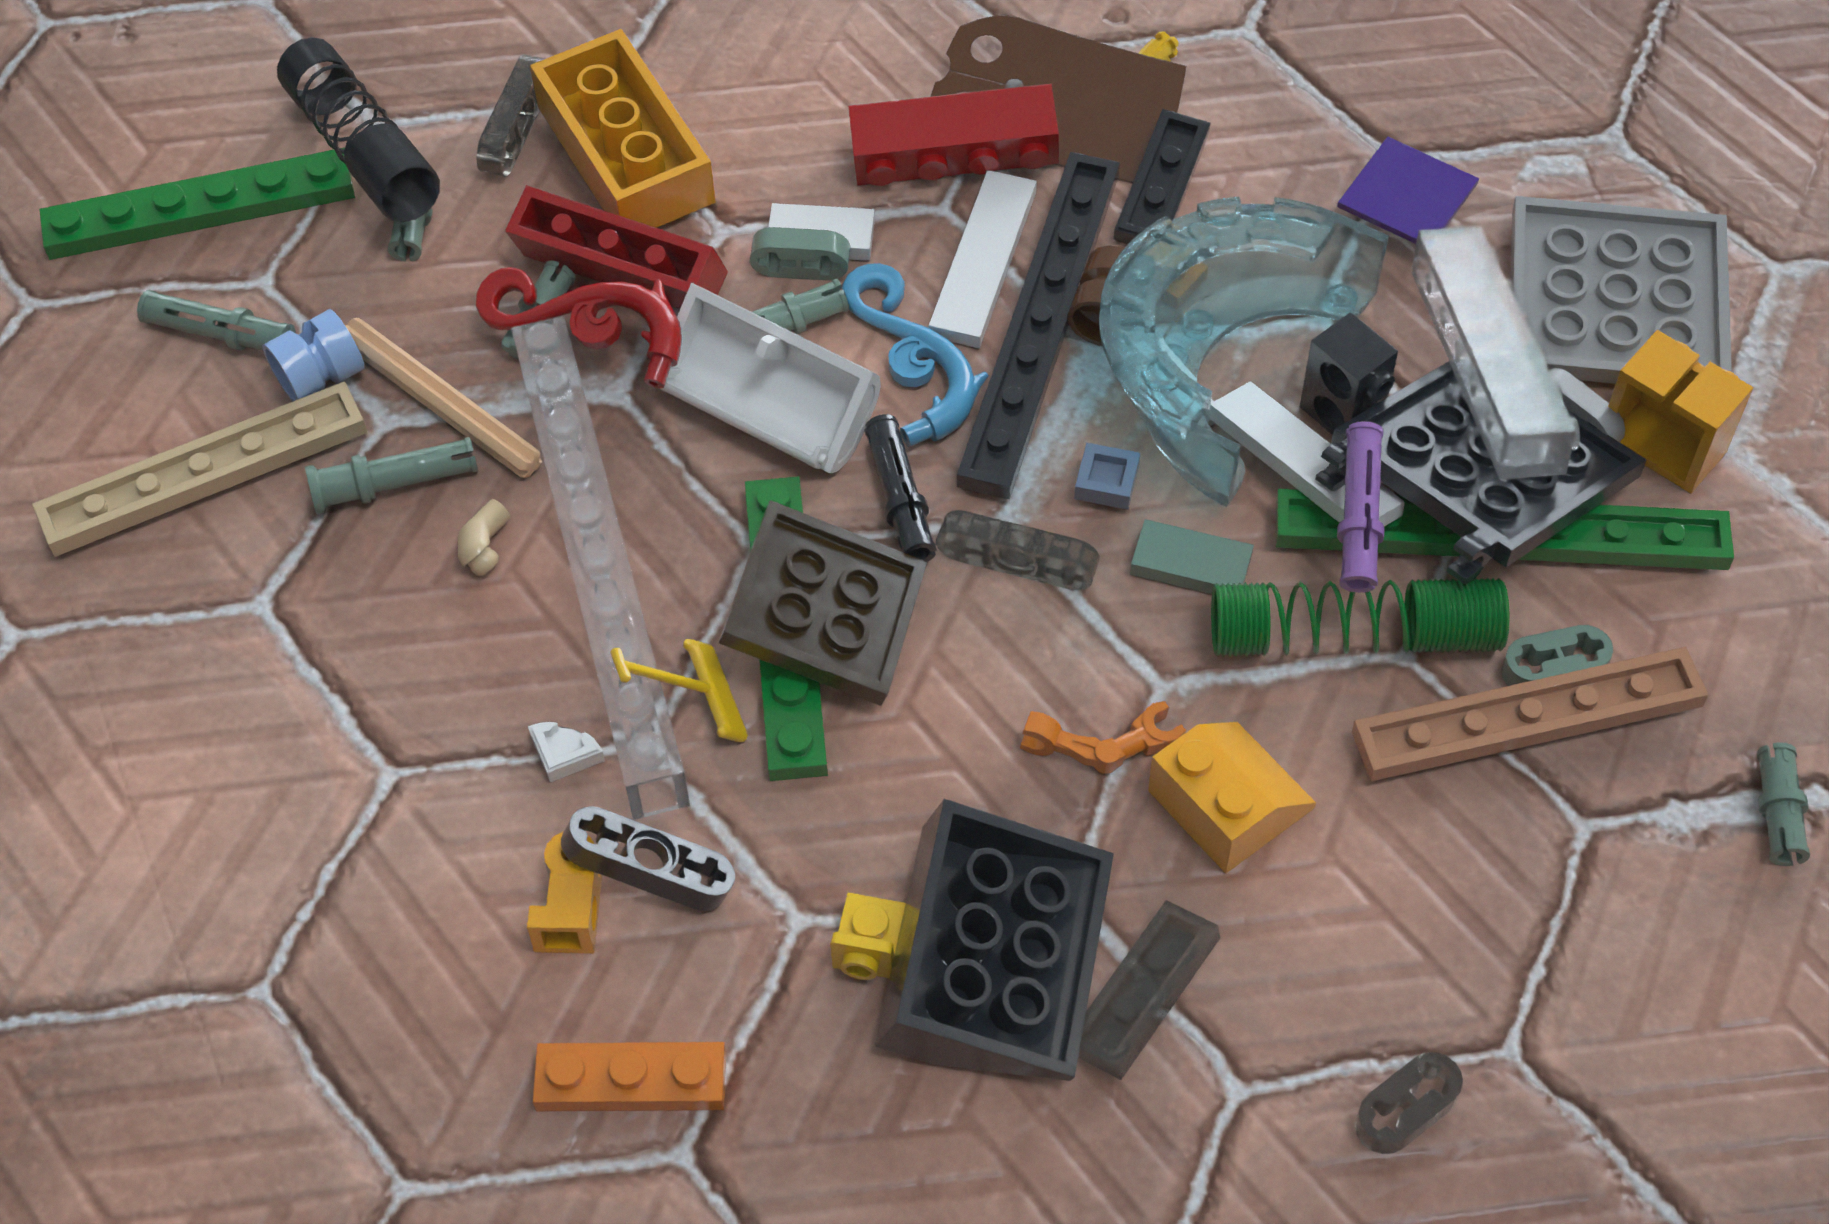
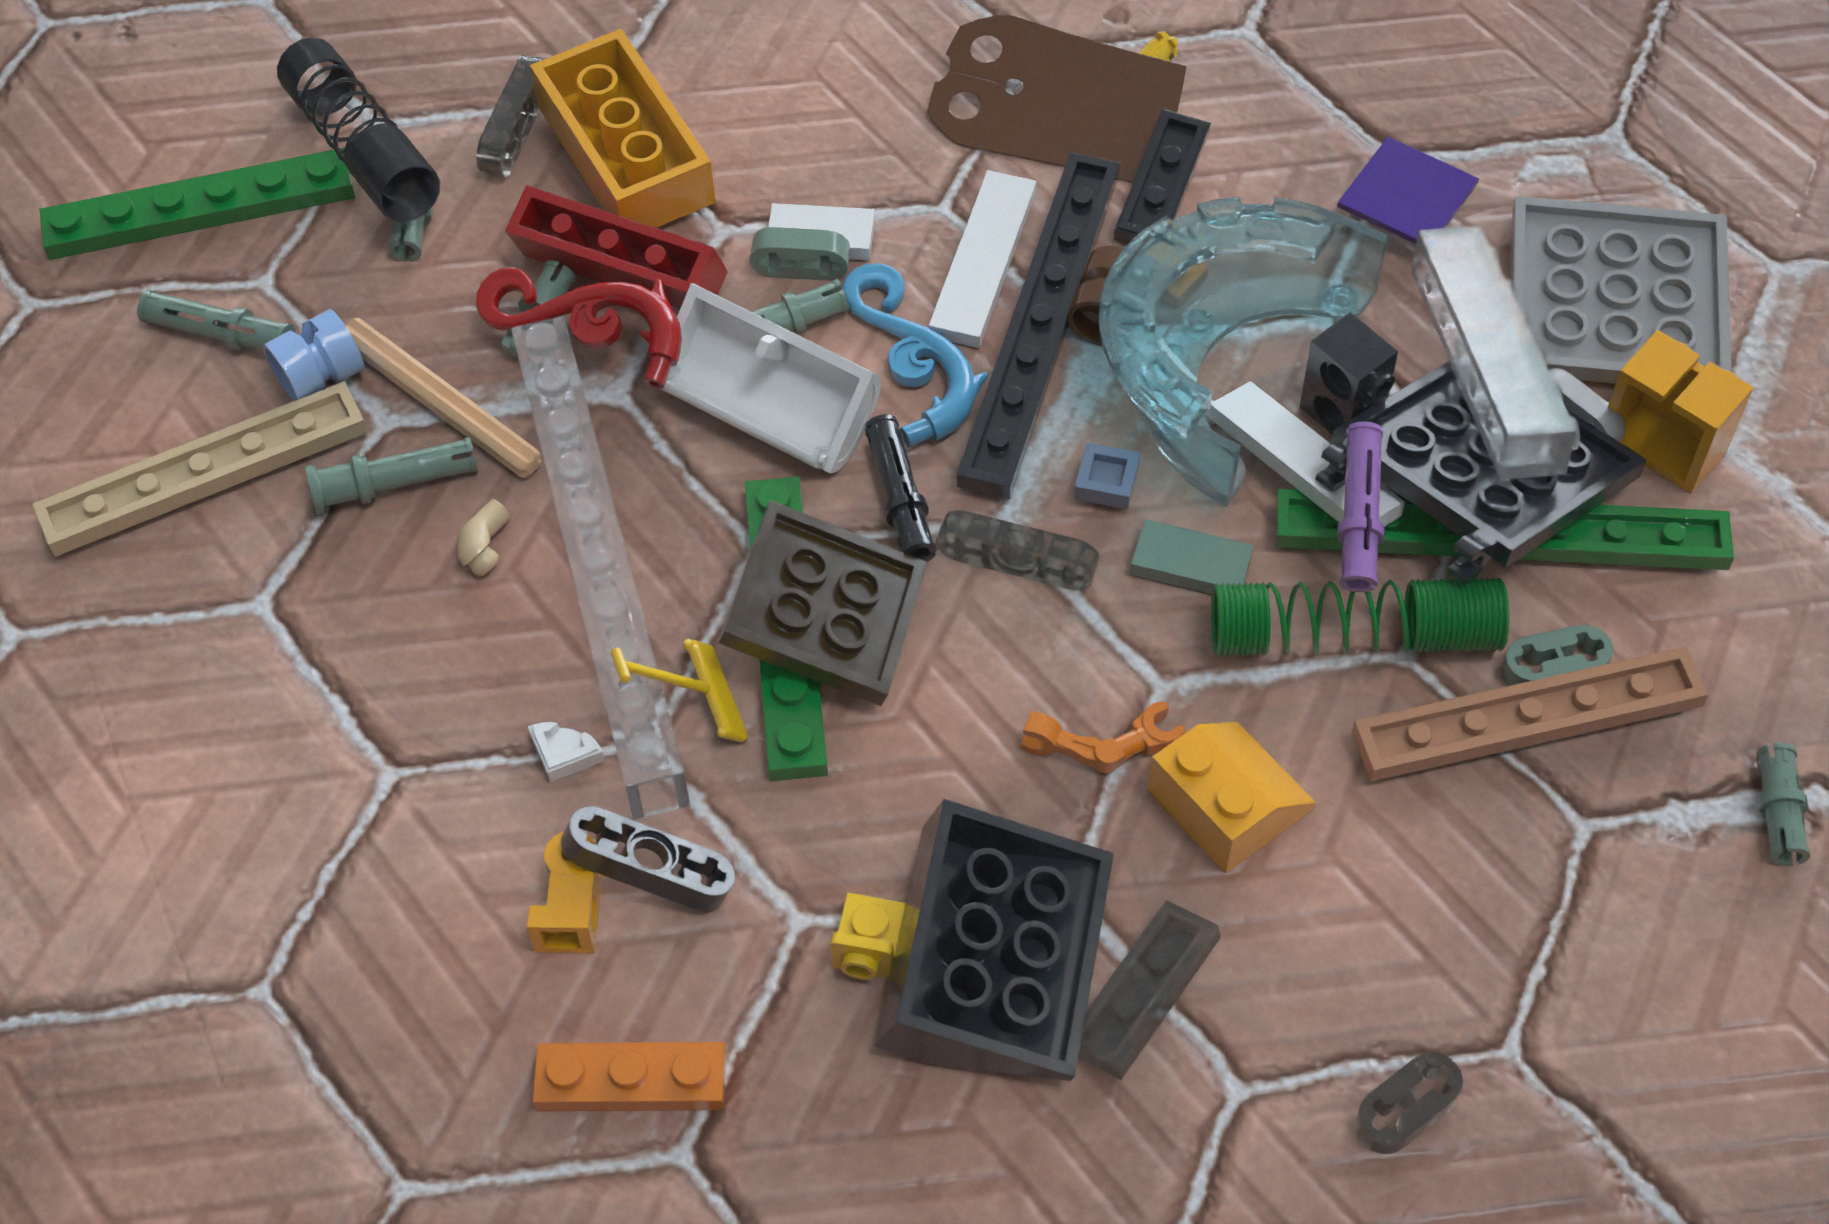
(954, 134): red brick -> none

